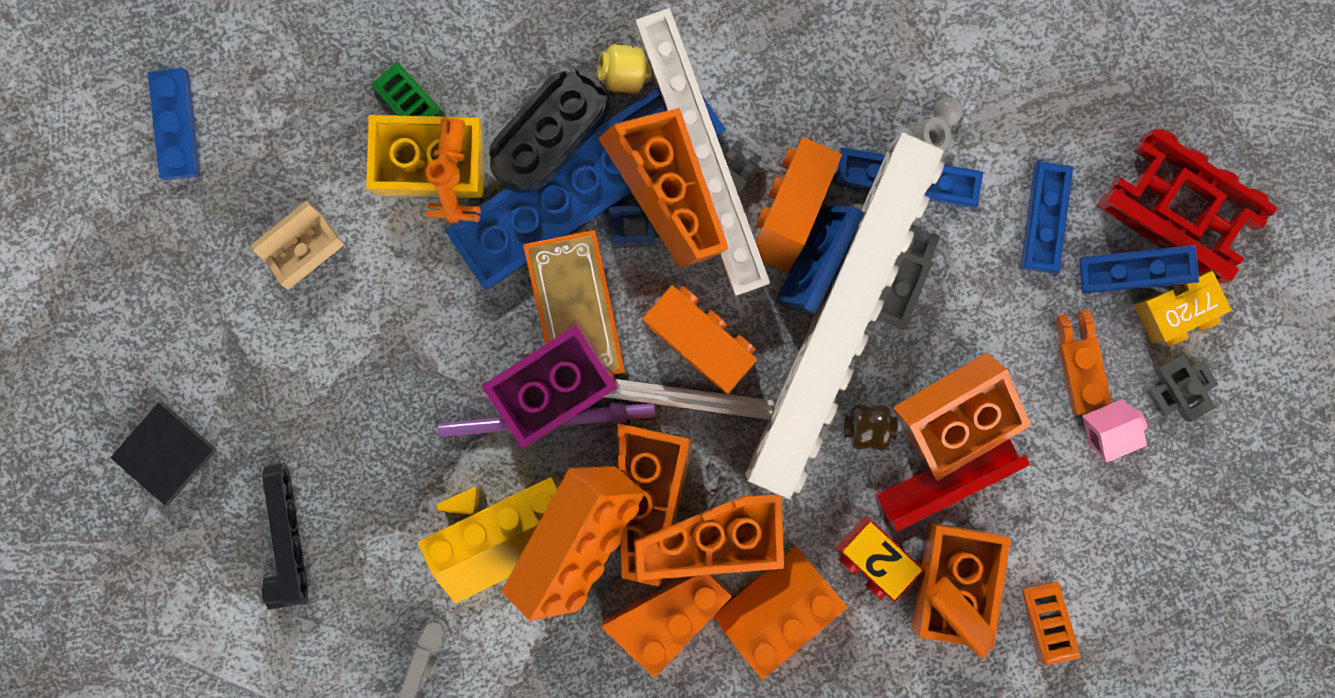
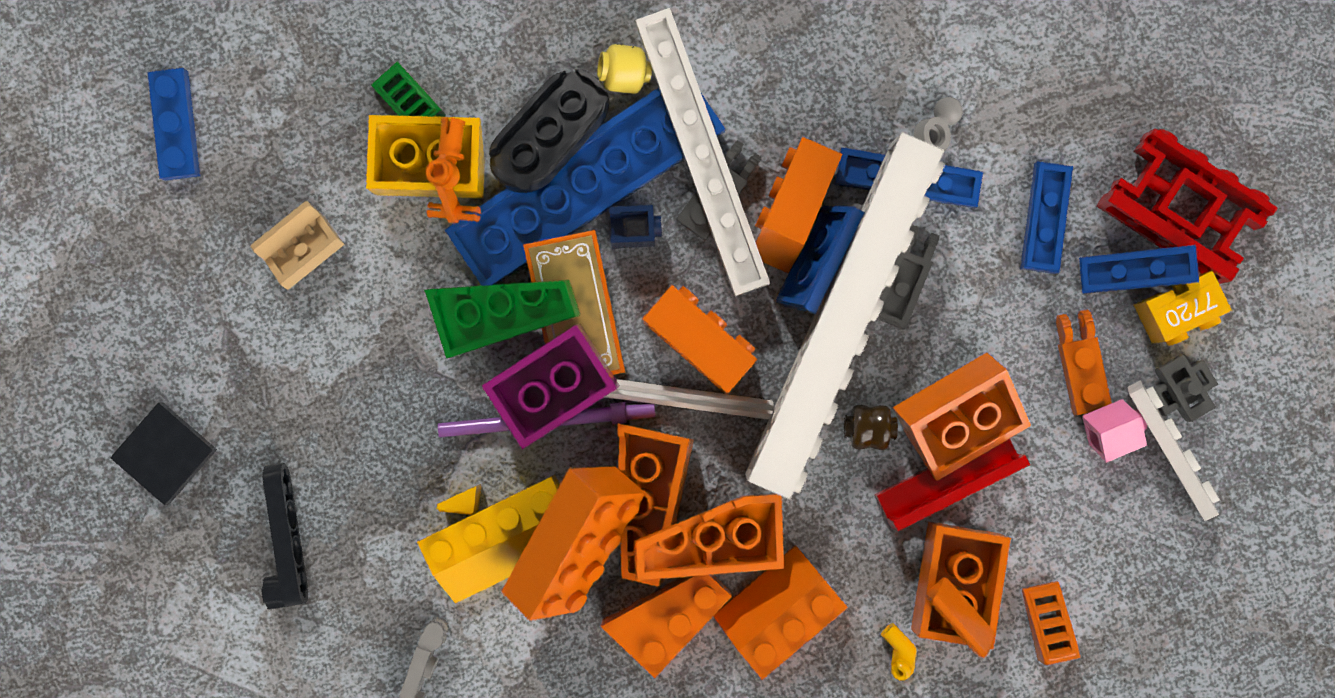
(490, 314): none -> green wing
(668, 183): orange wedge -> none
(879, 559): yellow brick -> none
(903, 653): none -> yellow arm
(1182, 462): none -> white plate

